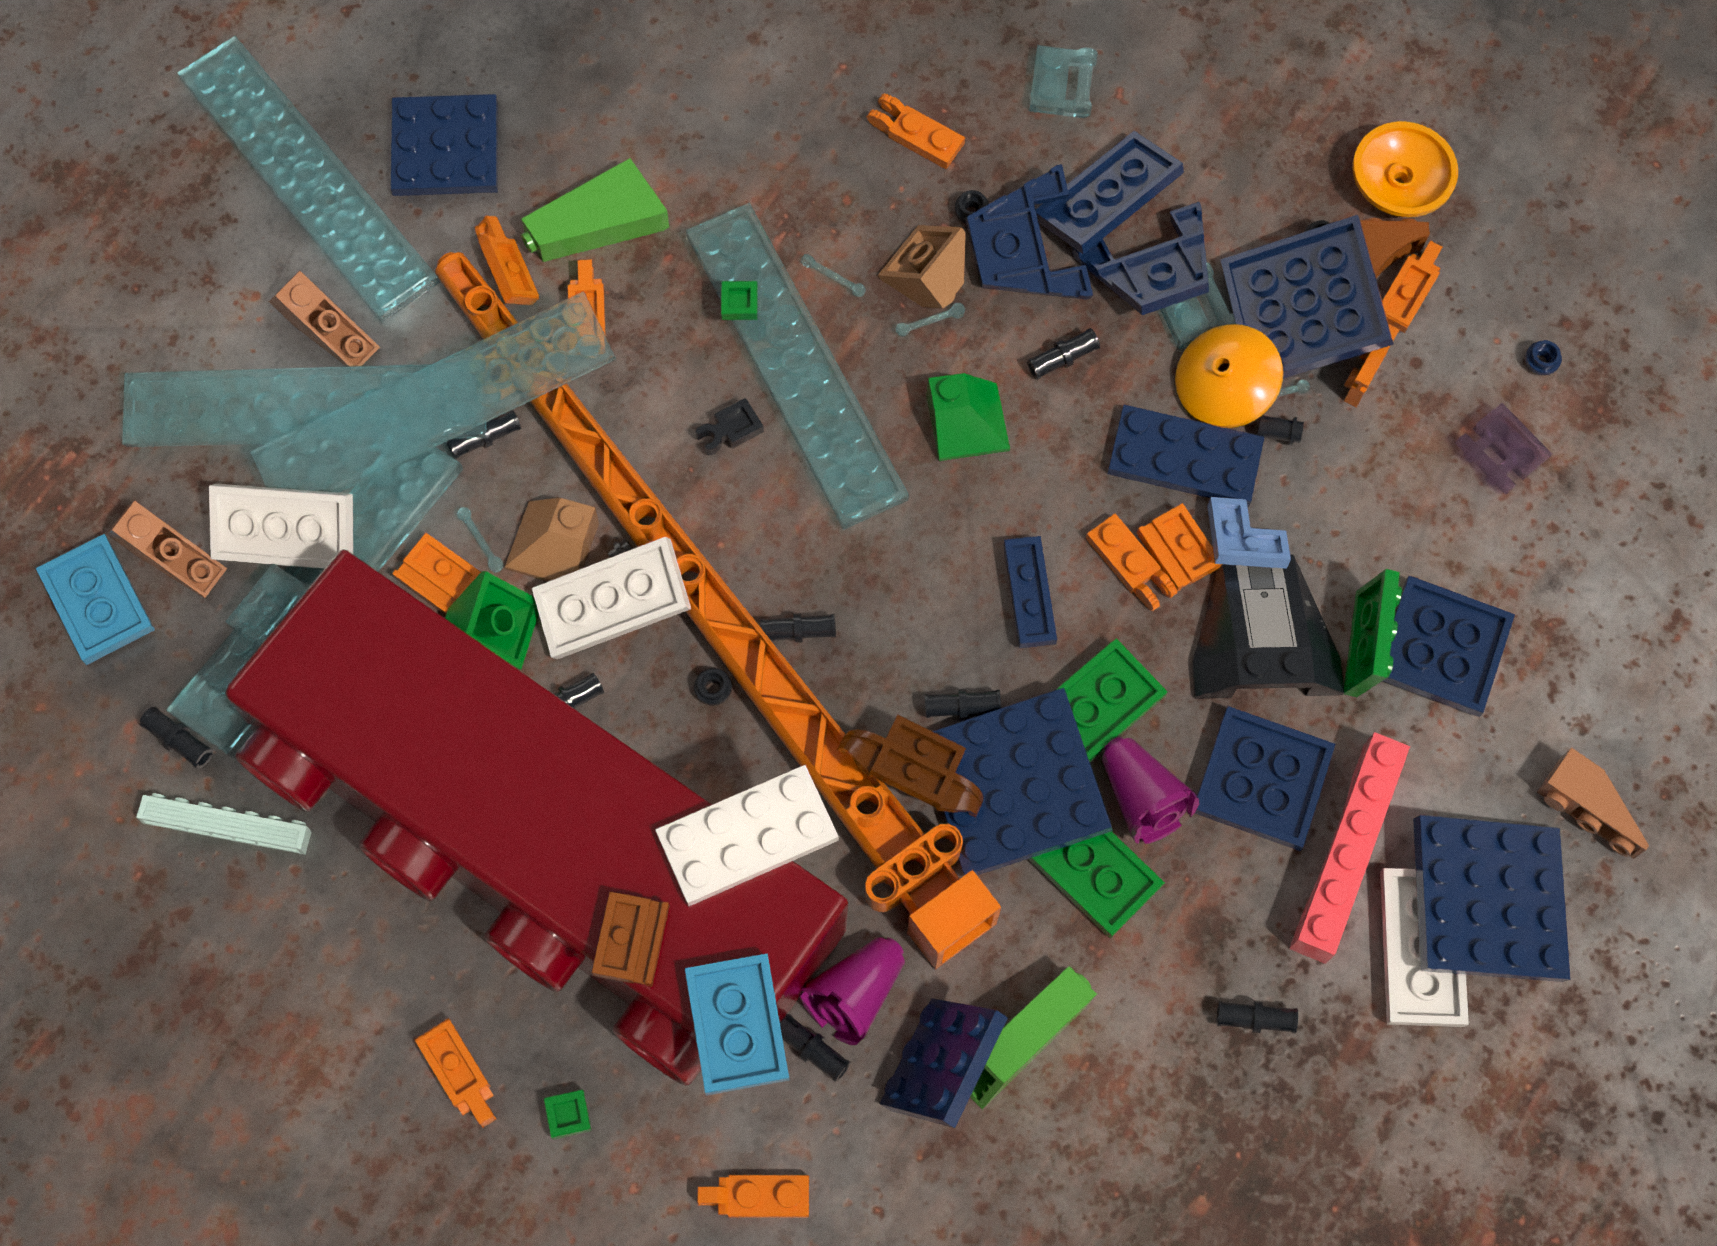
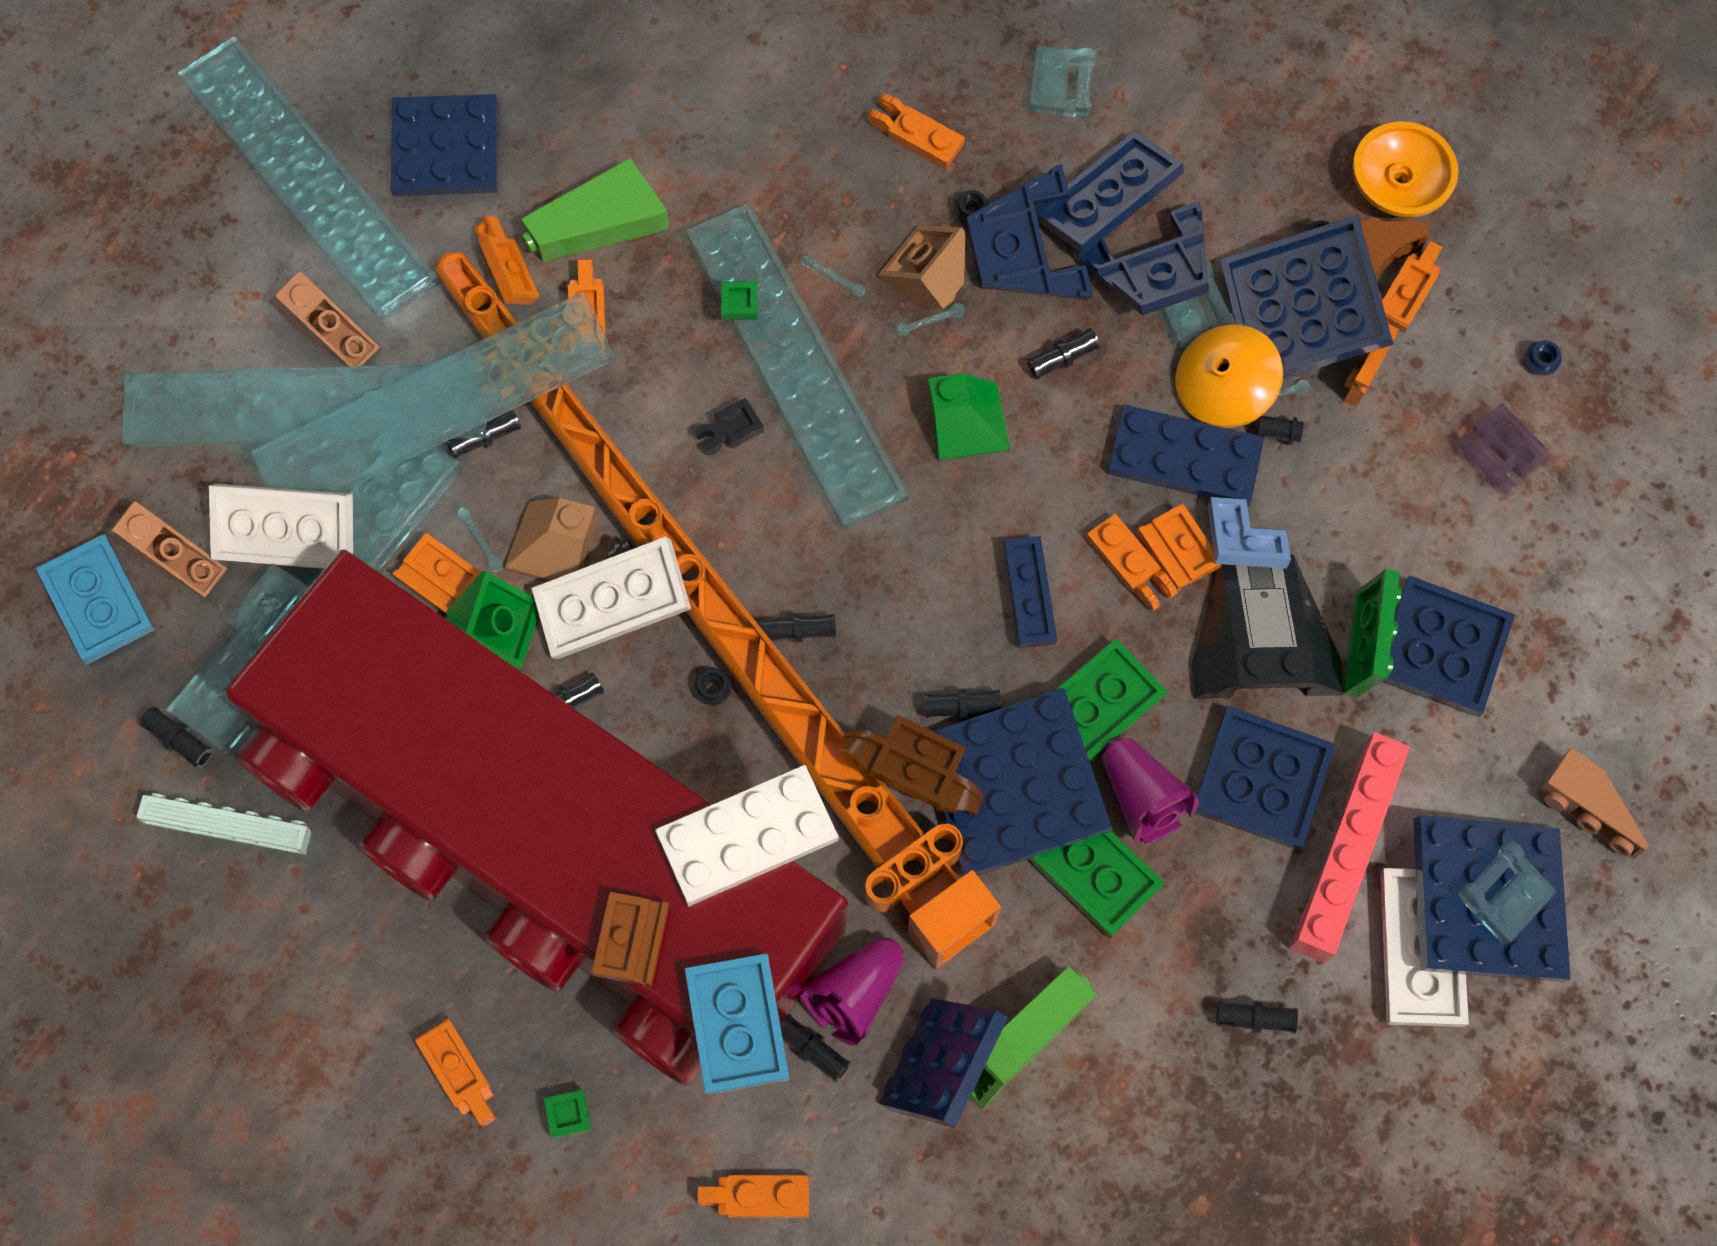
(1516, 901): none -> clear light blue plate

